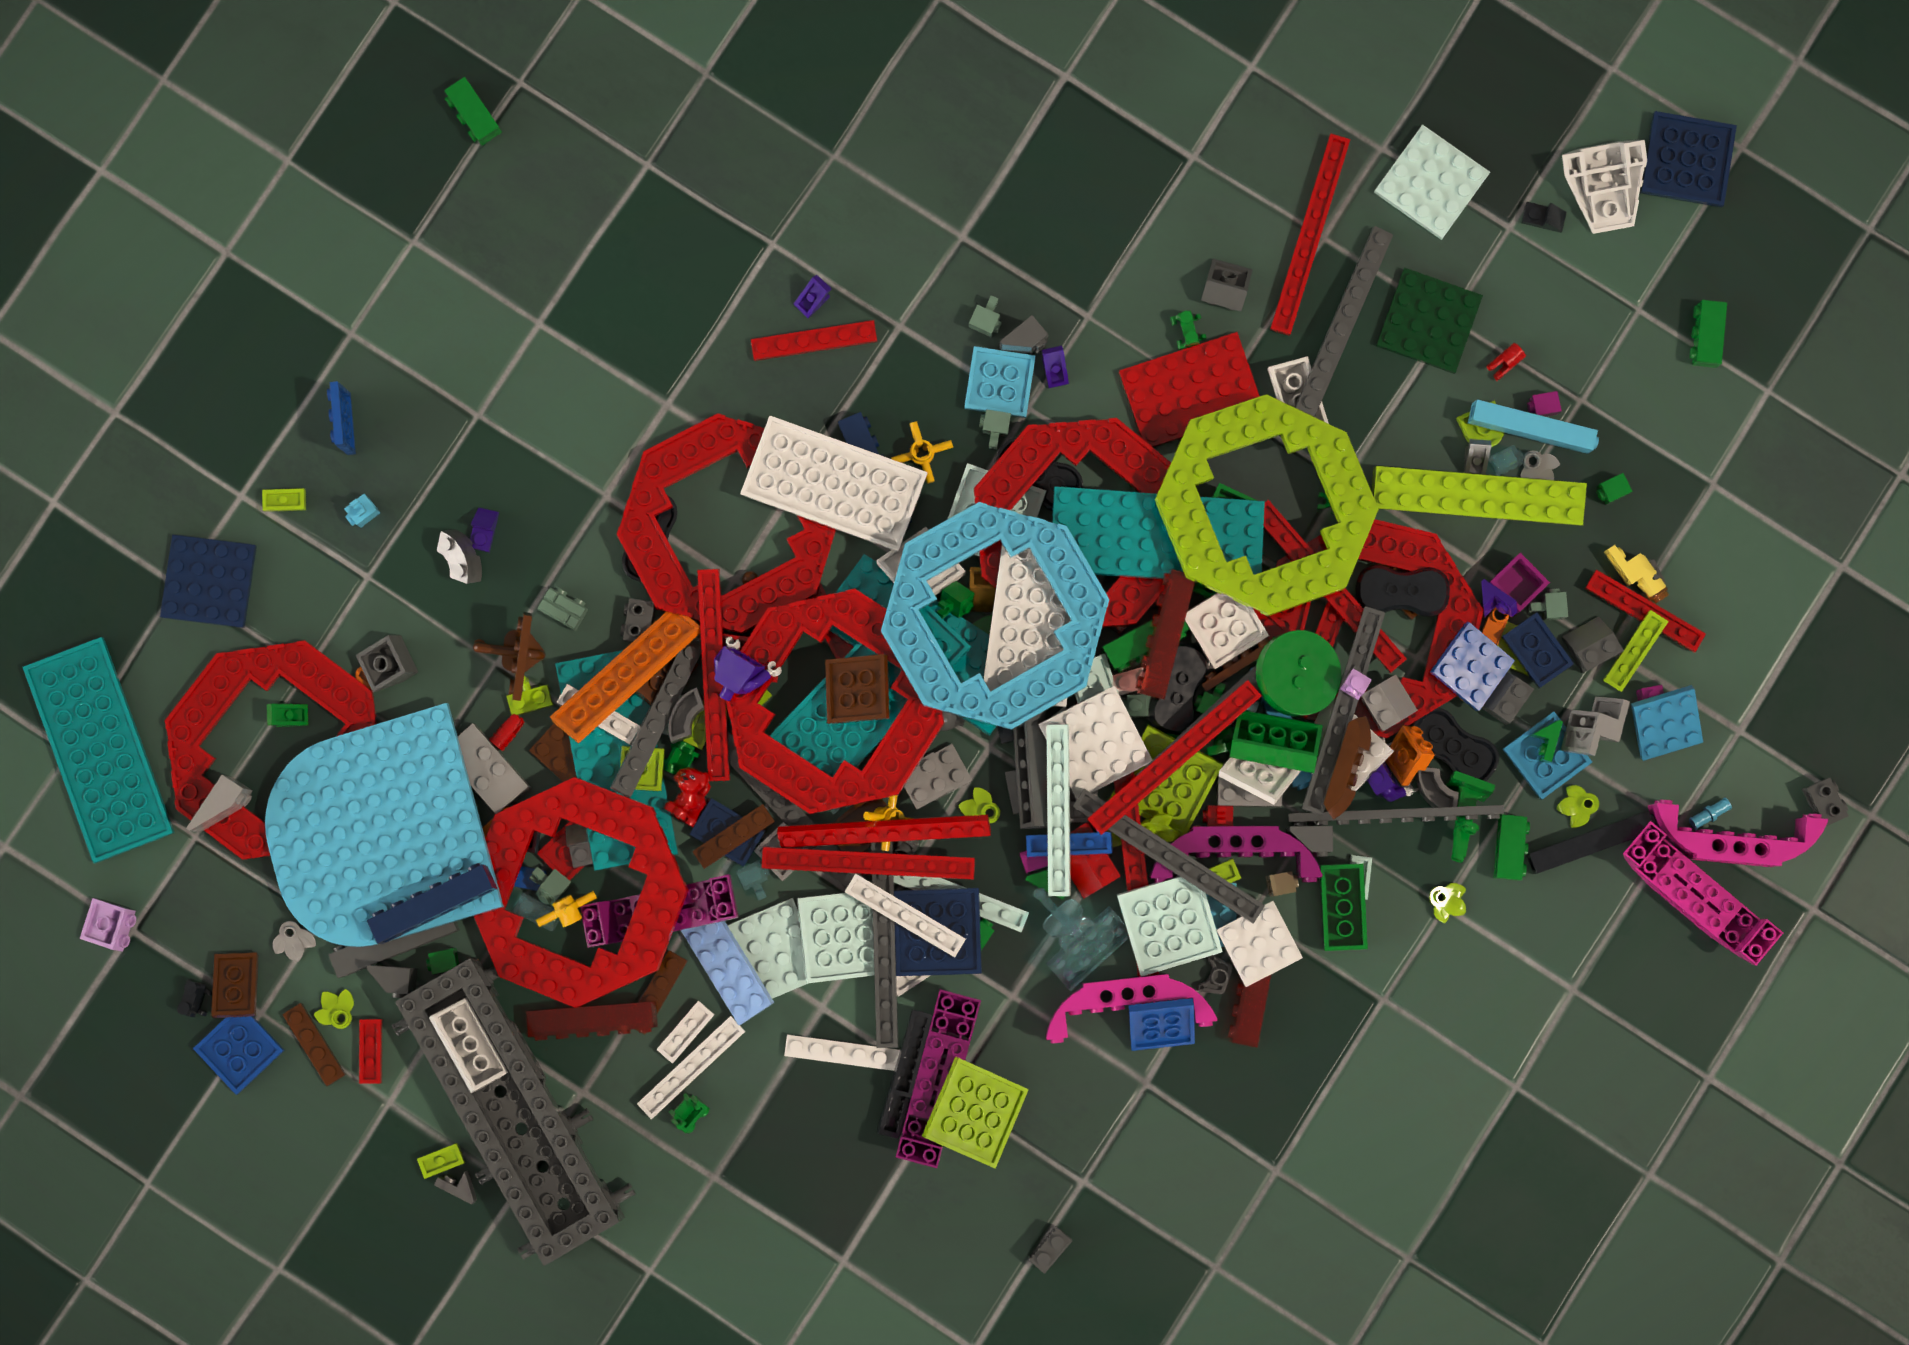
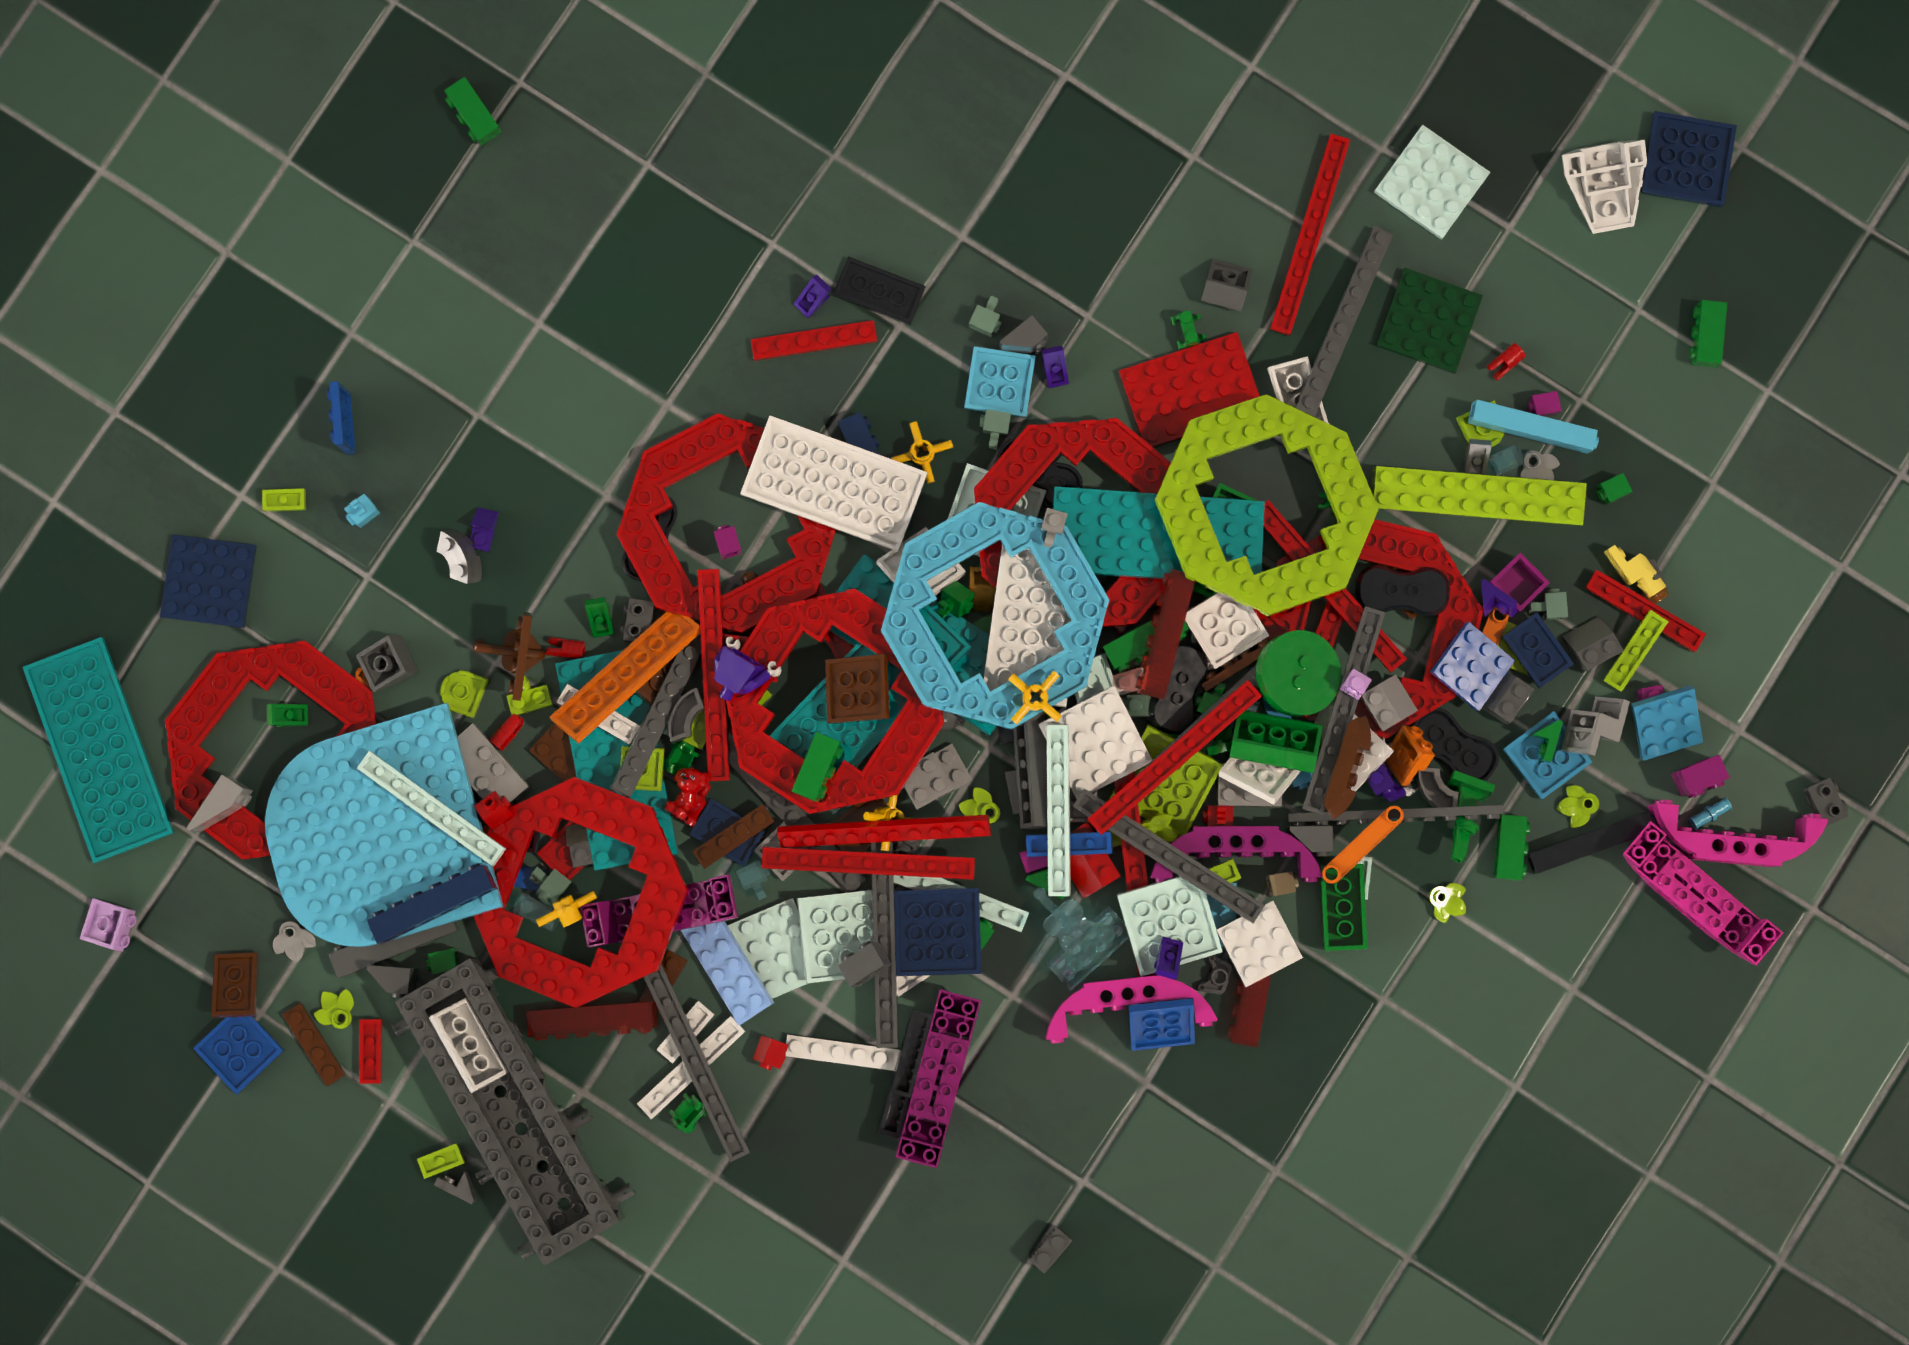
(193, 999): black piece -> none
(431, 808): none -> light aqua plate
(463, 692): none -> lime tile
(494, 809): none -> red brick
(562, 608): sand green brick -> none
(570, 648): none -> red hinge
(599, 617): none -> green slope
(697, 1064): none -> dark grey plate
(727, 542): none -> magenta brick
(770, 1053): none -> red brick
(818, 767): none -> green brick
(864, 964): none -> dark grey brick
(879, 290): none -> black tile
(905, 915): white plate -> none
(975, 1112): lime plate -> none
(1041, 690): none -> yellow bar
(1053, 524): none -> light grey plate
(1168, 958): none -> dark purple slope
(1363, 844): none -> orange piece
(1544, 217): black slope -> none
(1704, 774): none -> magenta piece

